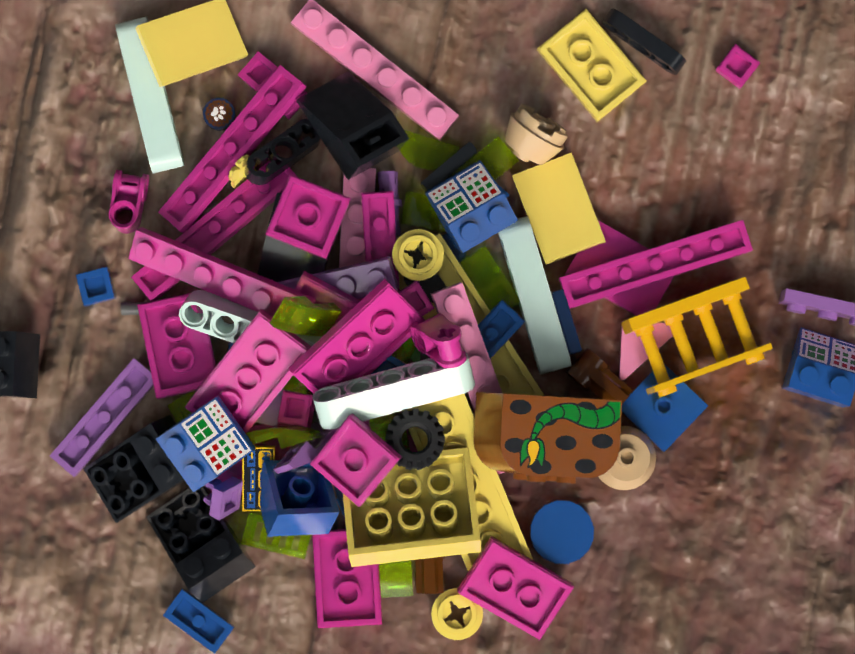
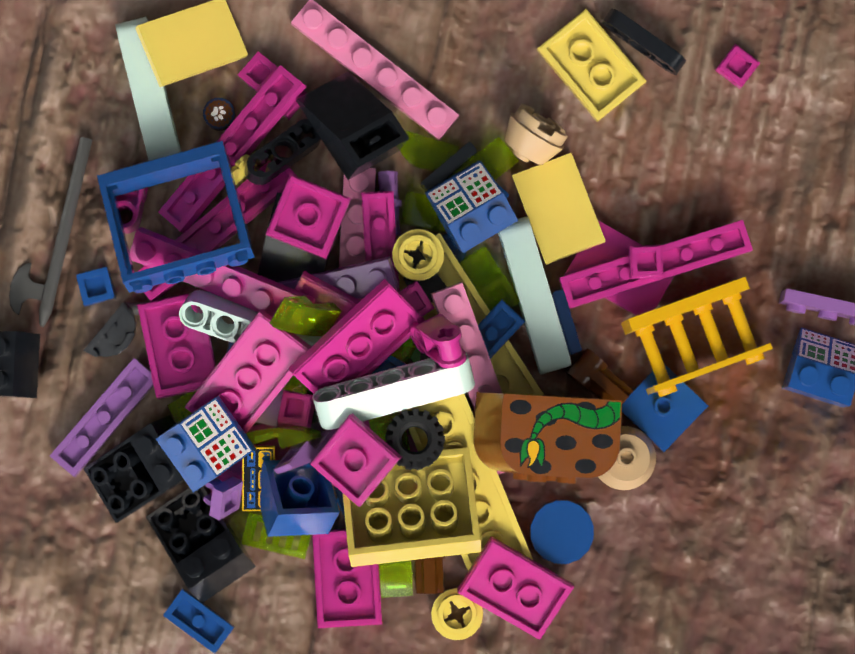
(22, 286): none -> dark grey piece
(115, 334): none -> black tile
(159, 172): none -> blue window
(632, 349): bright pink tile -> none
(646, 262): none -> dark pink tile

